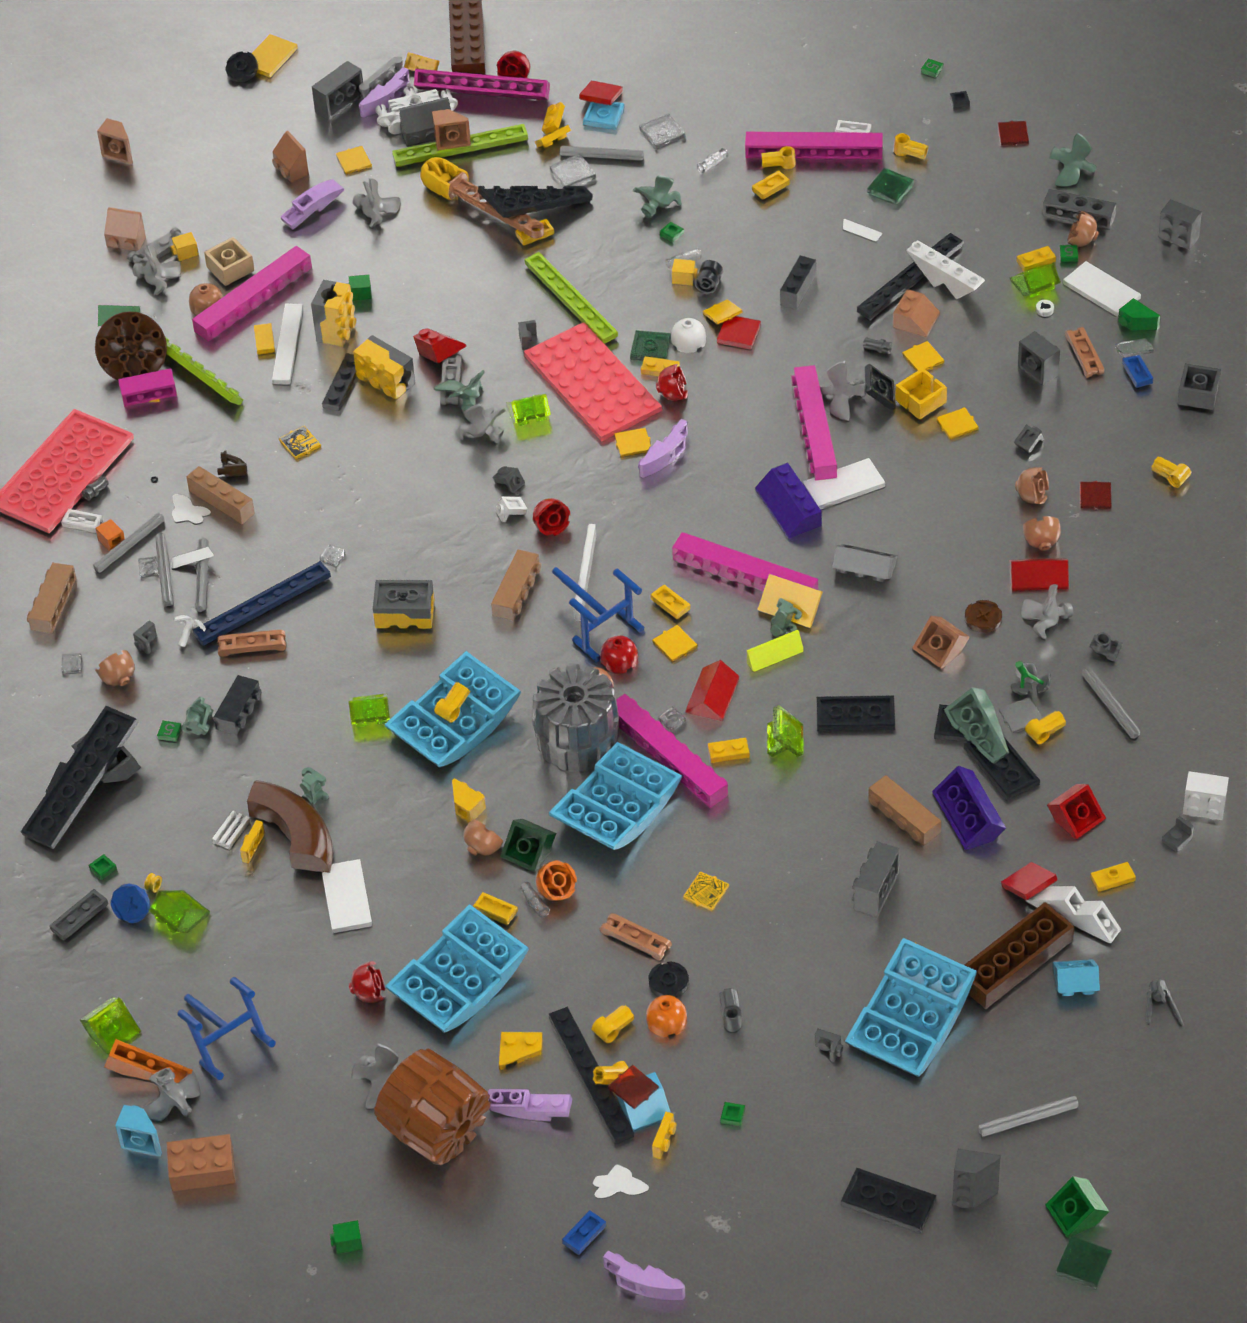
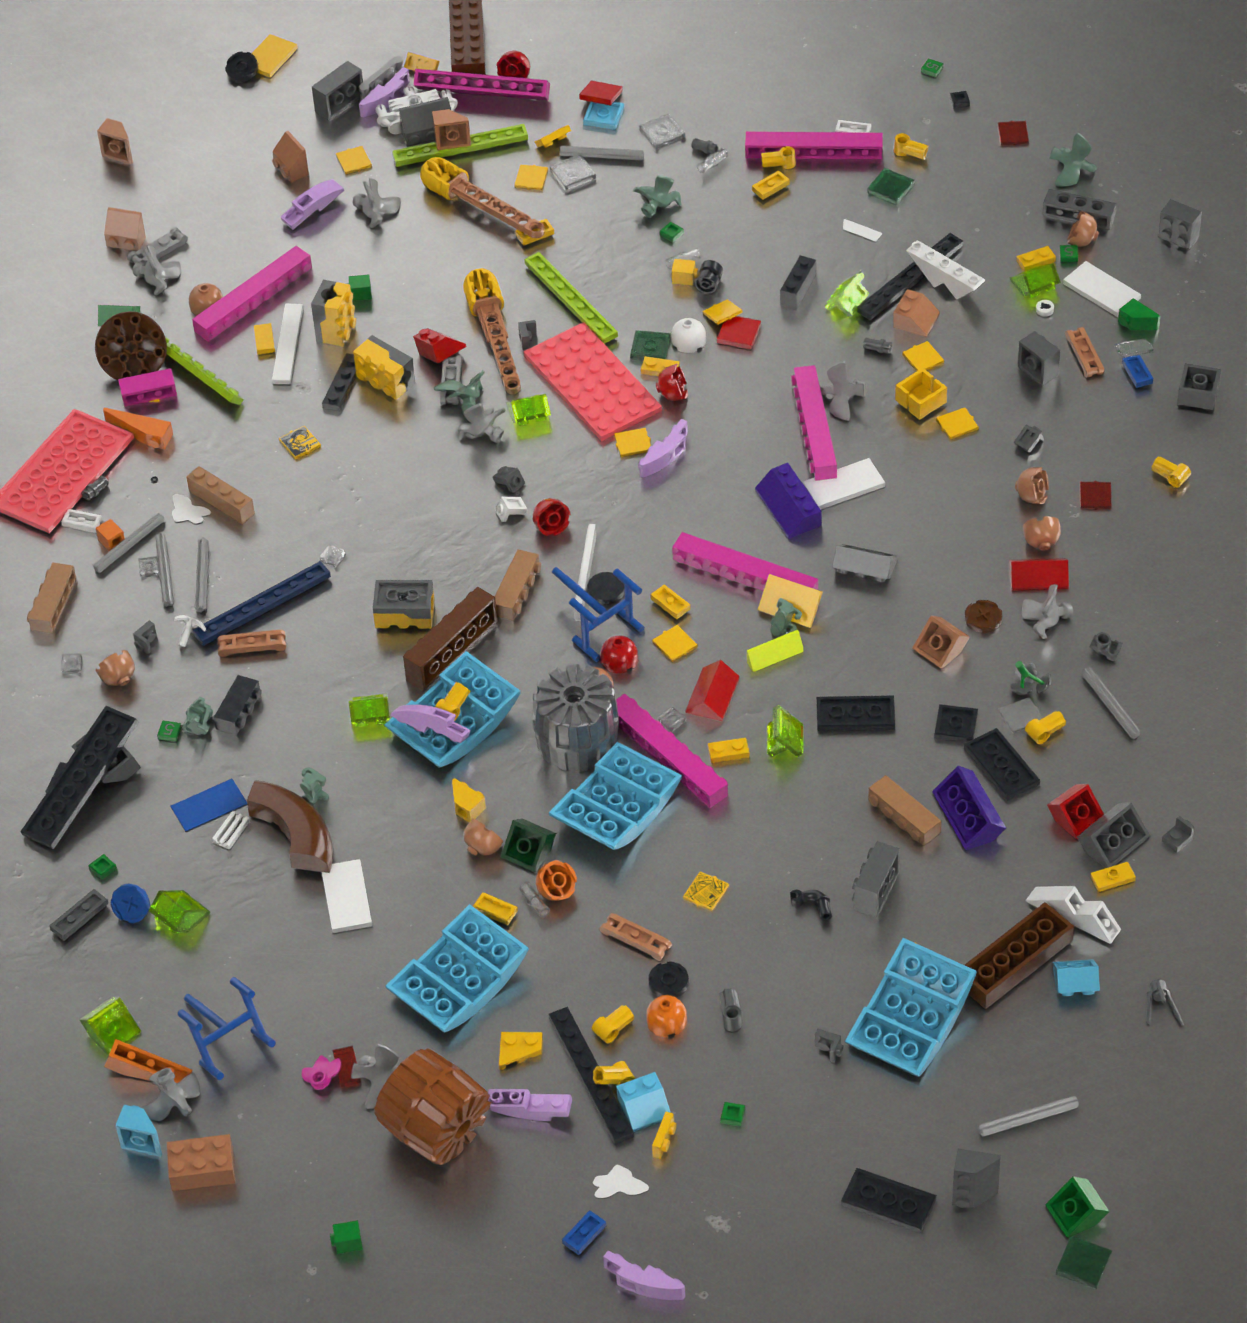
(145, 429): none -> orange slope
(153, 882): yellow bush -> none
(184, 246): yellow brick -> none
(191, 557): white sticker -> none
(208, 804): none -> blue sticker
(229, 261): tan brick -> none
(232, 470): dark brown plant -> none
(252, 841): yellow plate -> none
(321, 1072): none -> dark pink plate
(347, 1060): none -> clear red tile
(367, 983): red cylinder -> none
(426, 717): none -> lavender slope
(450, 638): none -> reddish brown brick
(488, 308): none -> nougat piece
(528, 199): black wing -> none
(531, 177): none -> yellow piece
(553, 118): yellow plate -> none
(605, 588): none -> black tile
(633, 1087): clear red piece -> none
(706, 146): none -> dark grey pin
(819, 898): none -> black piece
(848, 295): none -> clear neon green bracket
(880, 386): black tile -> none
(977, 720): sand green wedge -> none
(1029, 881): red tile -> none
(1114, 835): none -> dark grey slope
(1205, 795): white brick -> none

